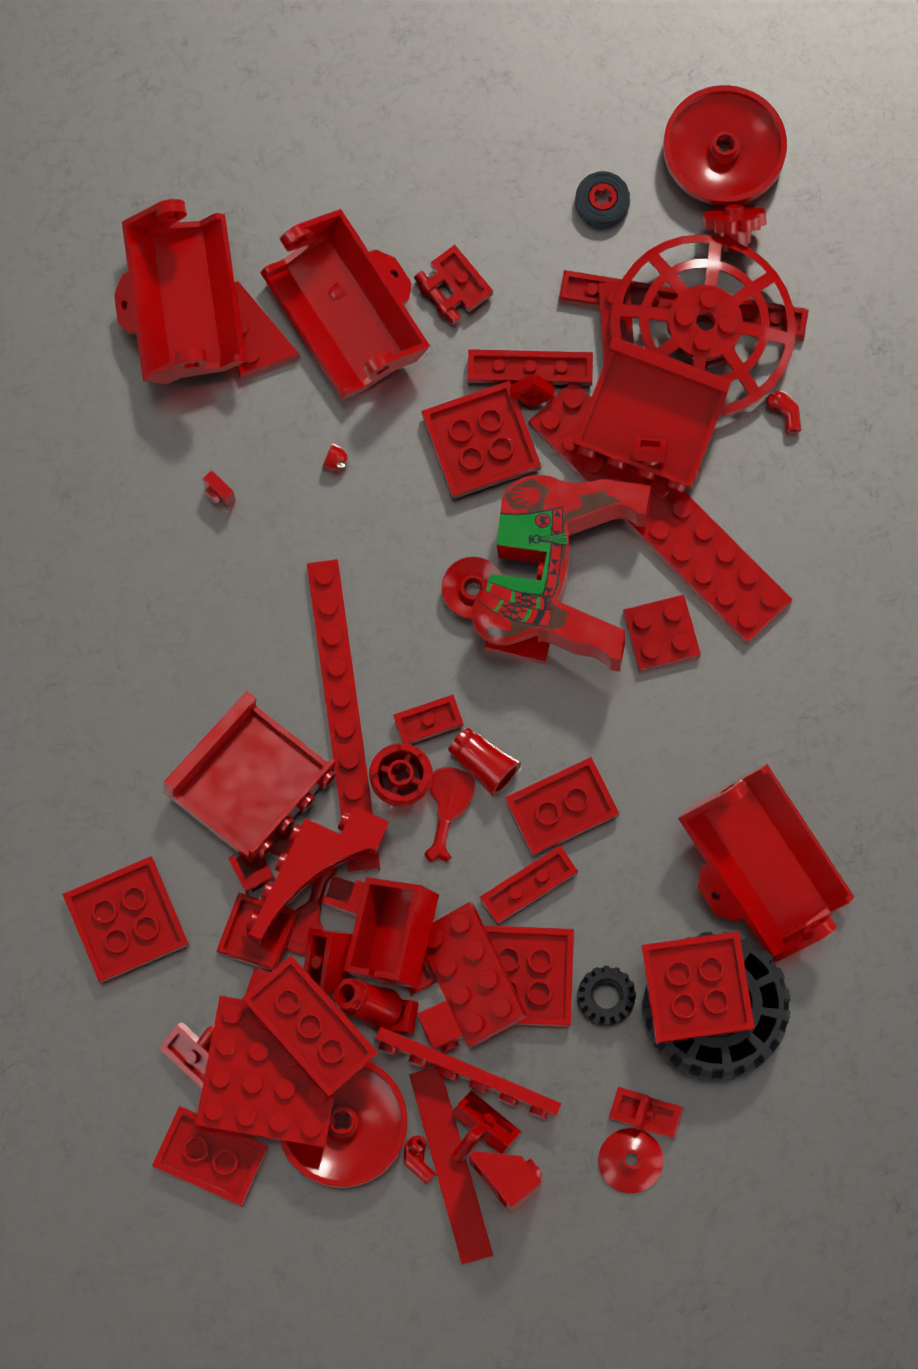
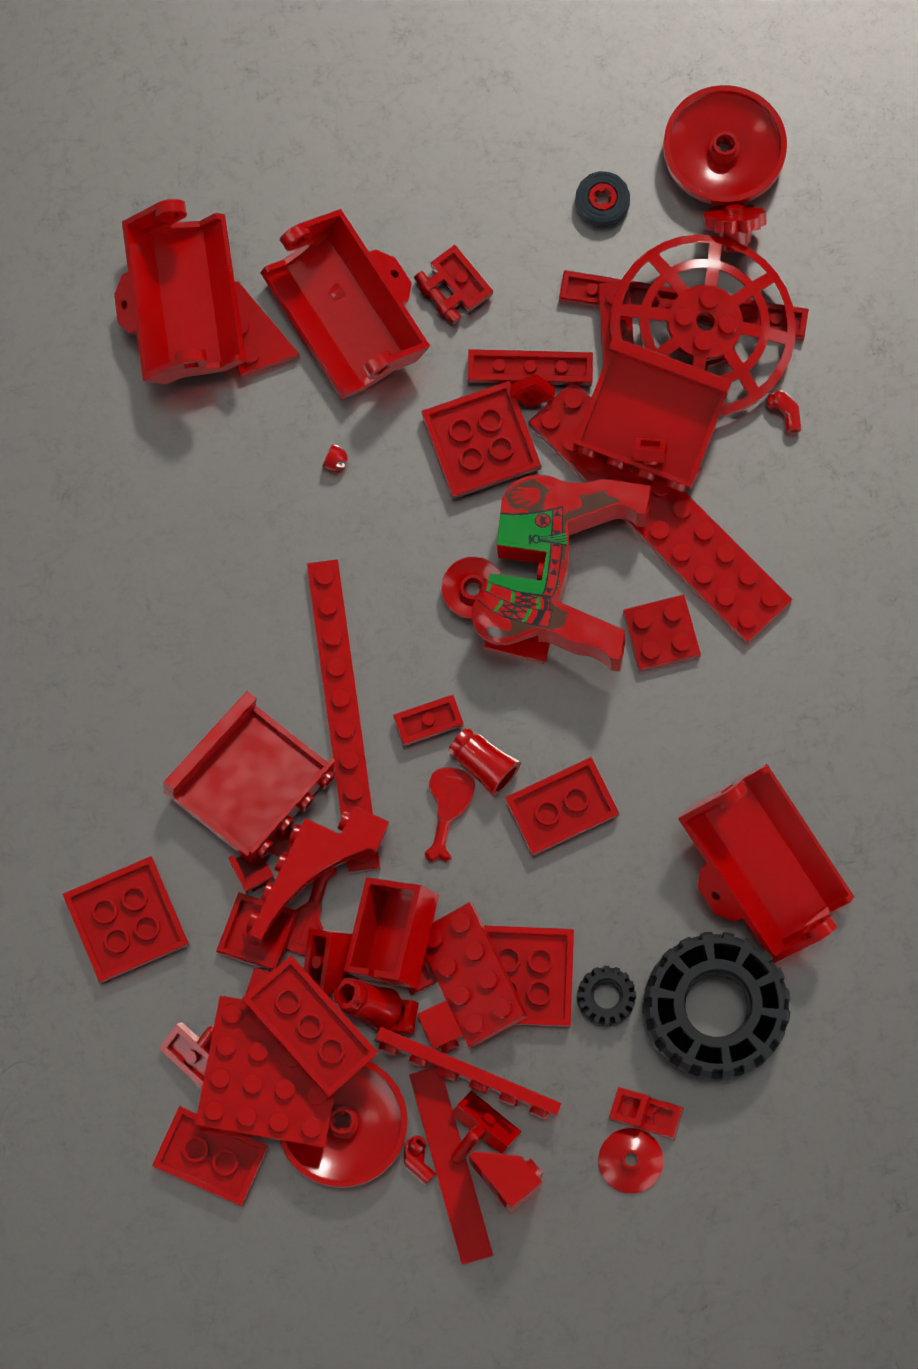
(218, 490): red plate -> none
(343, 896): red panel -> none
(400, 774): red cone -> none
(528, 885): red plate -> none
(697, 987): red plate -> none

